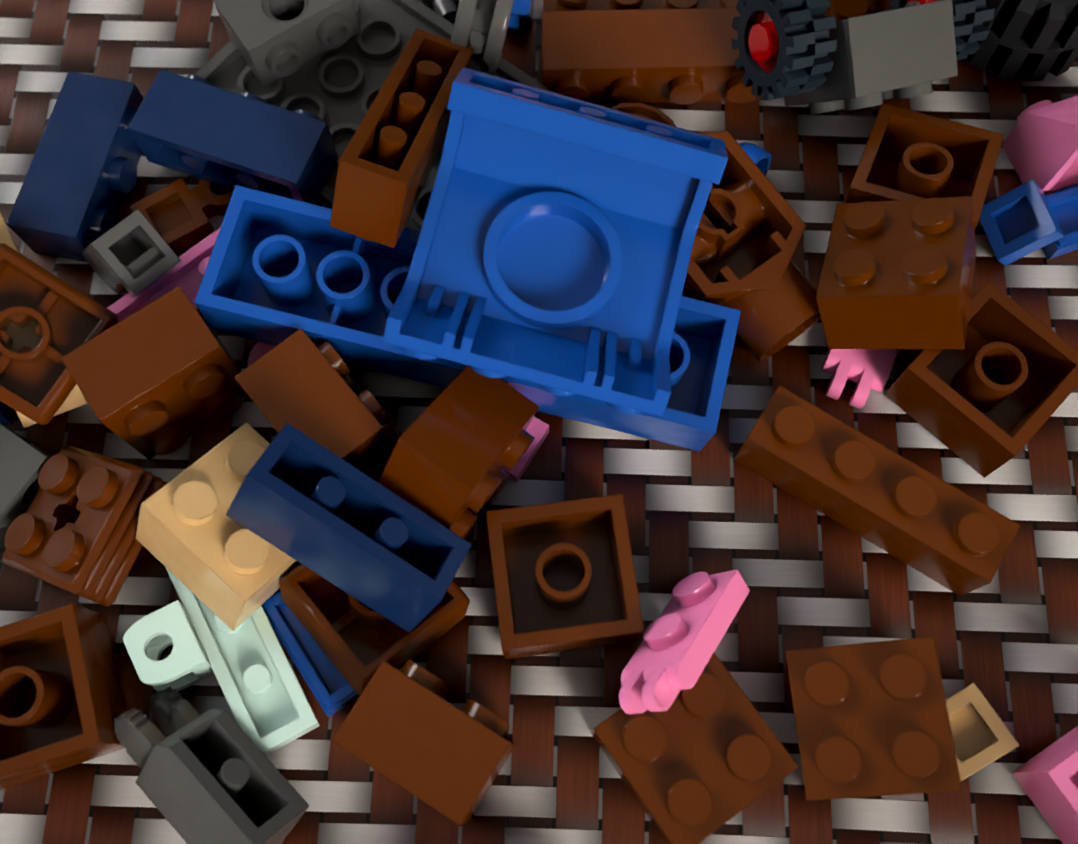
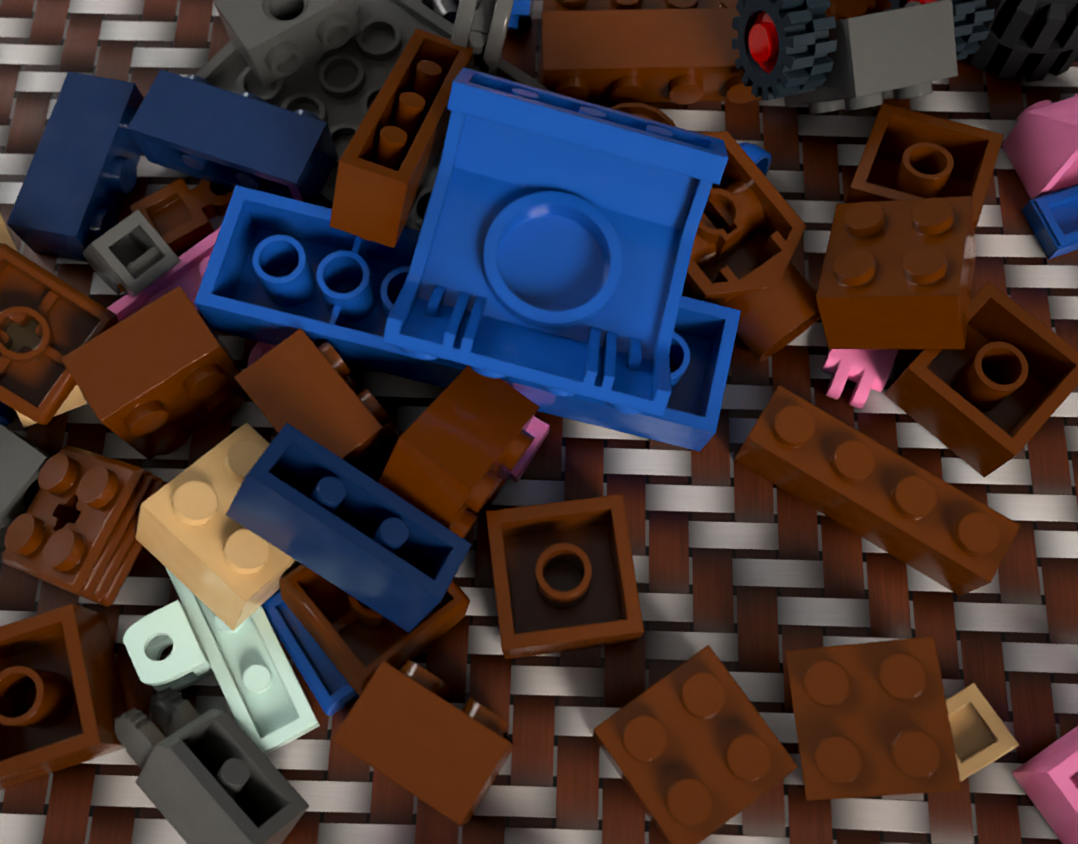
(681, 640): bright pink hinge -> none
(1019, 222): blue plate -> none

